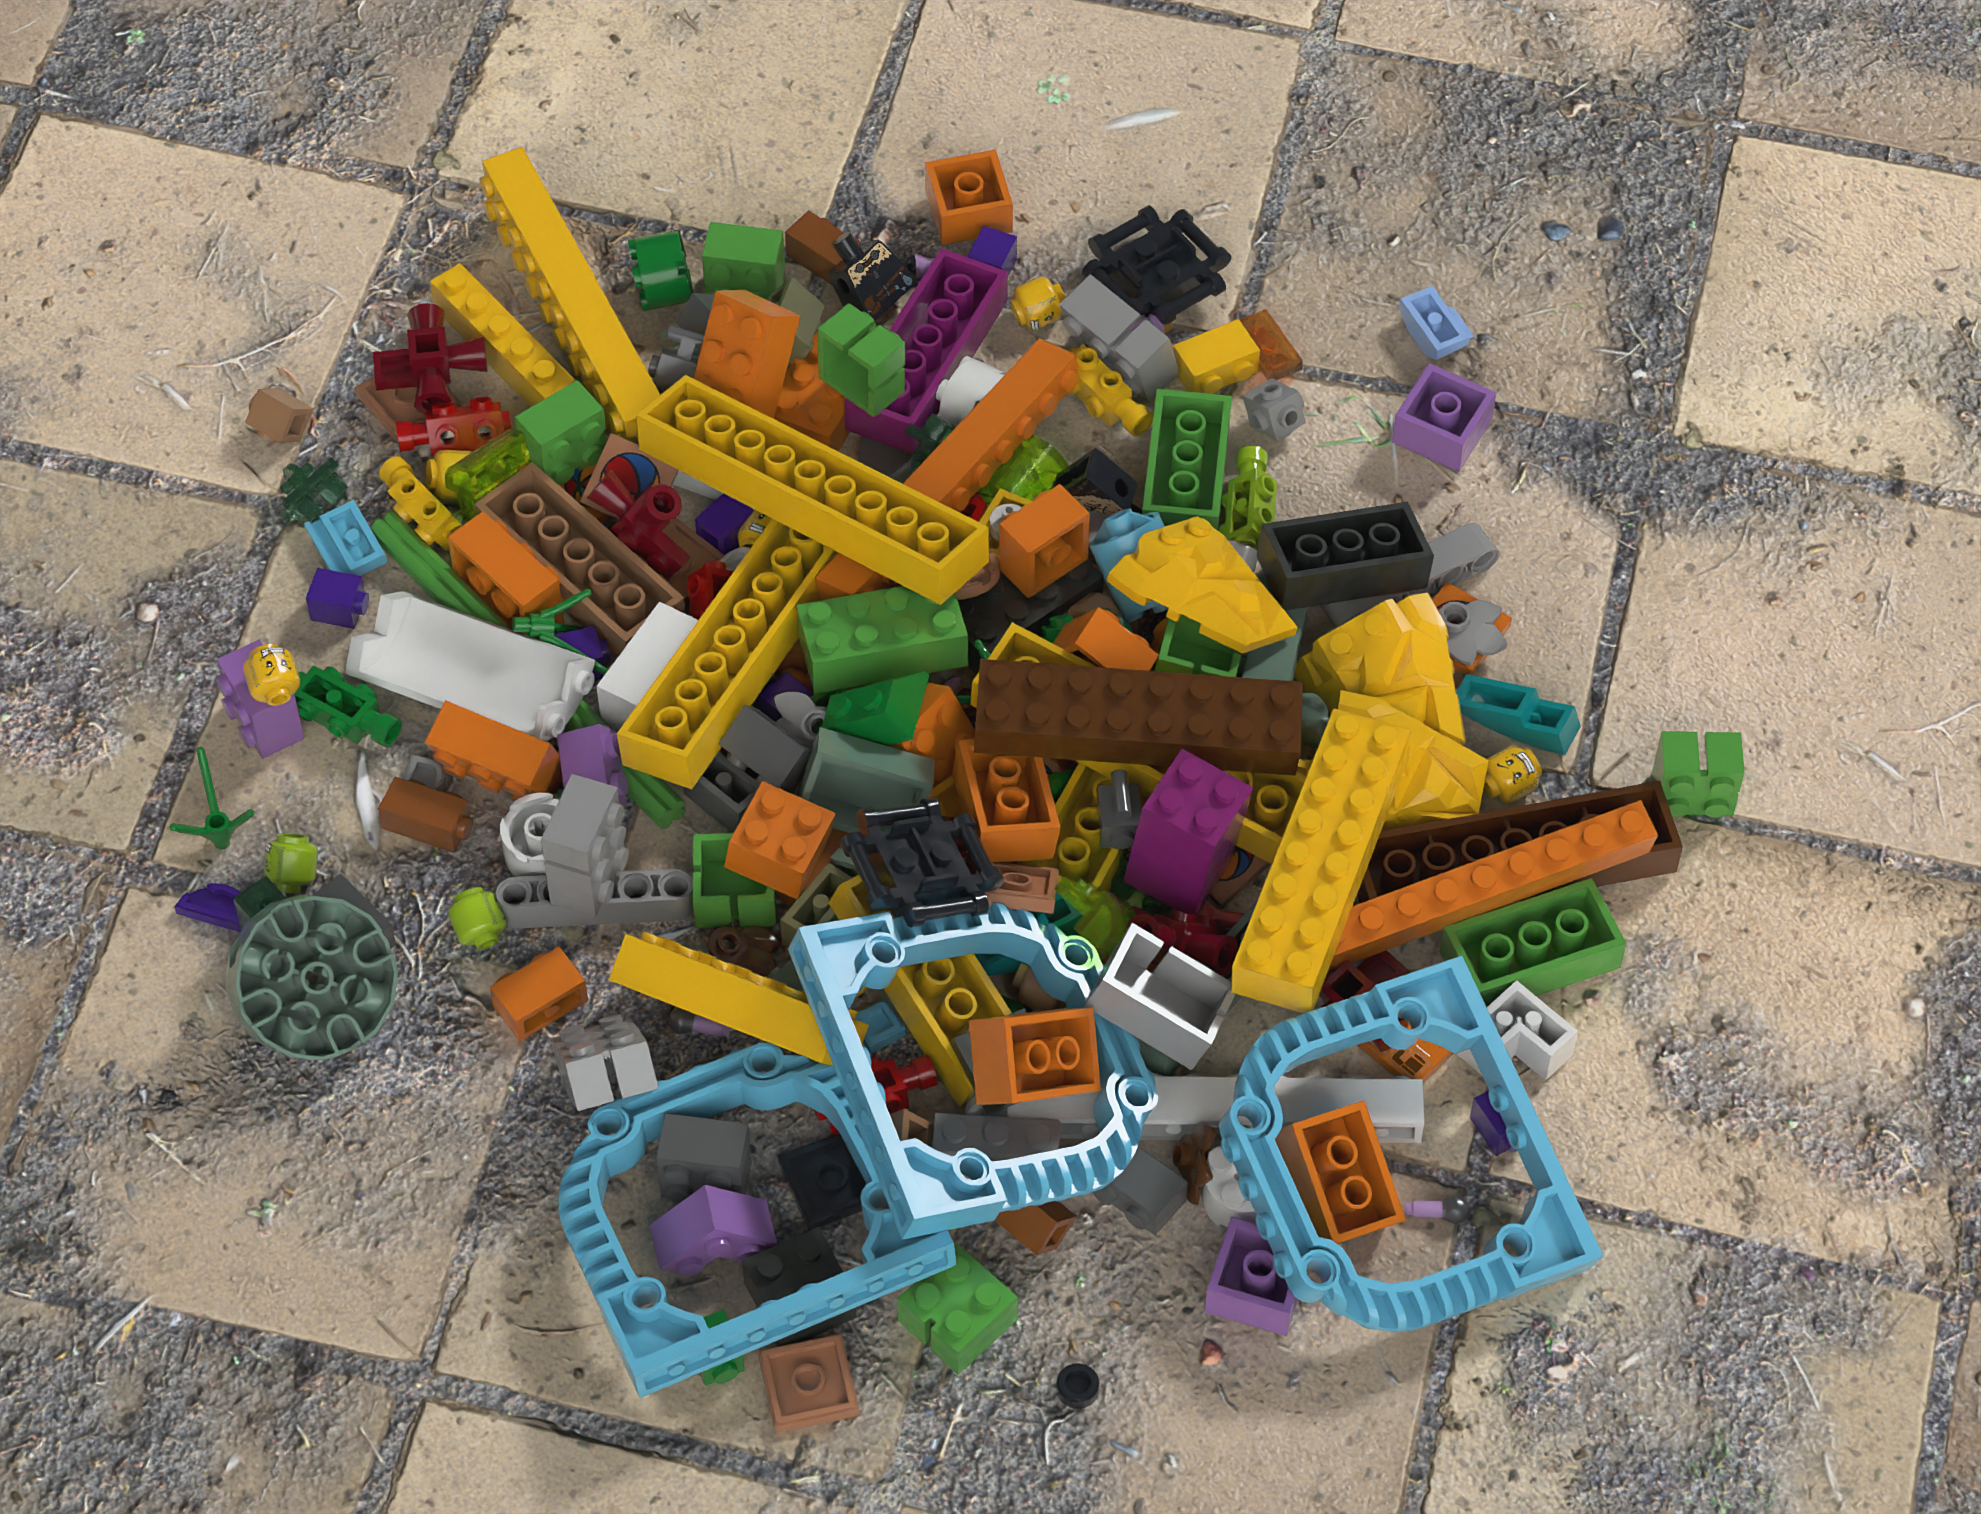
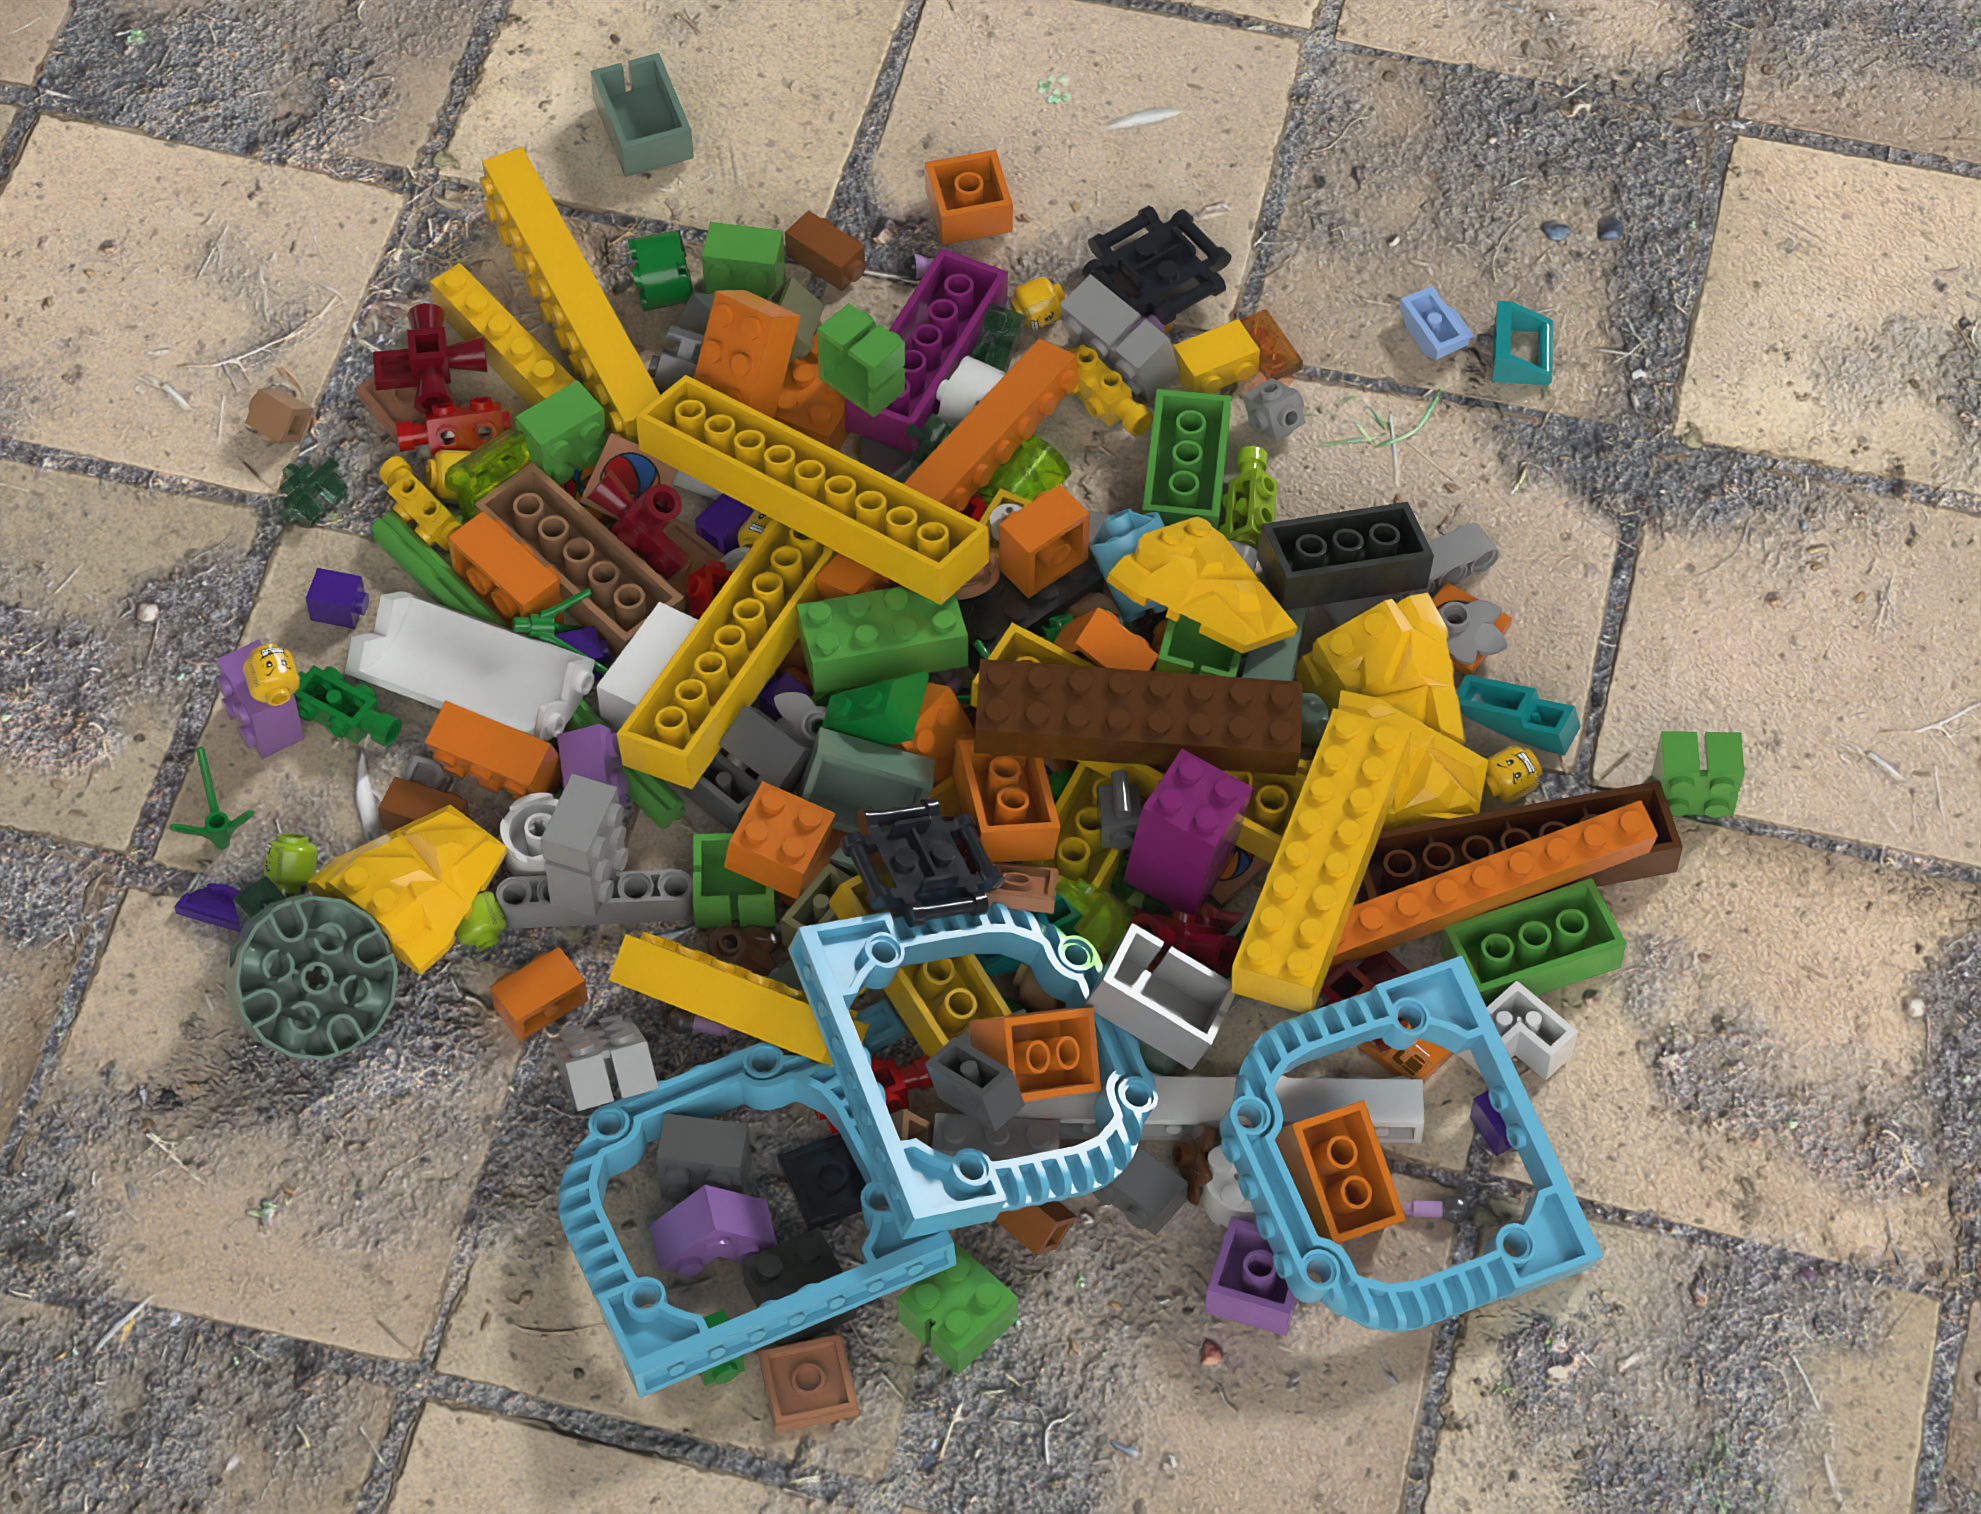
(346, 541): medium azure plate -> none
(417, 881): none -> yellow wedge
(647, 121): none -> sand green piece
(868, 275): torso -> none
(975, 1084): none -> dark grey brick
(995, 249): dark purple brick -> none
(999, 337): none -> clear green hips
(1077, 1386): black tile -> none
(1099, 484): black torso -> none
(1443, 417): medium lavender brick -> none
(1509, 368): none -> teal tile

